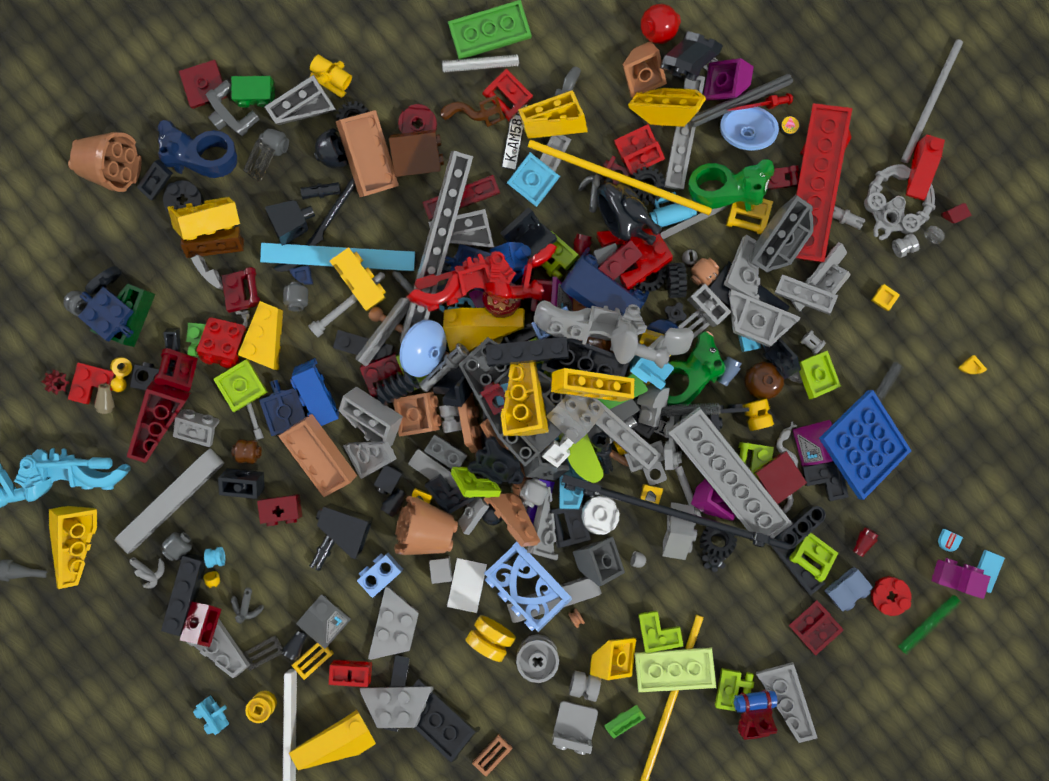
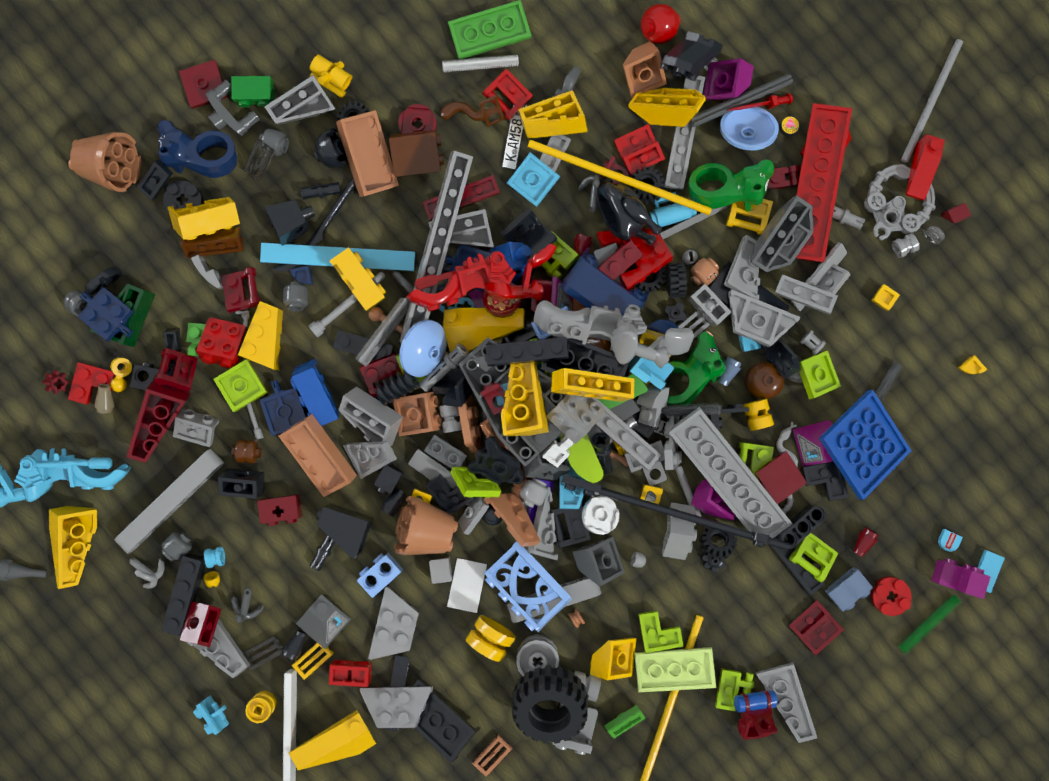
(550, 724): none -> black tyre

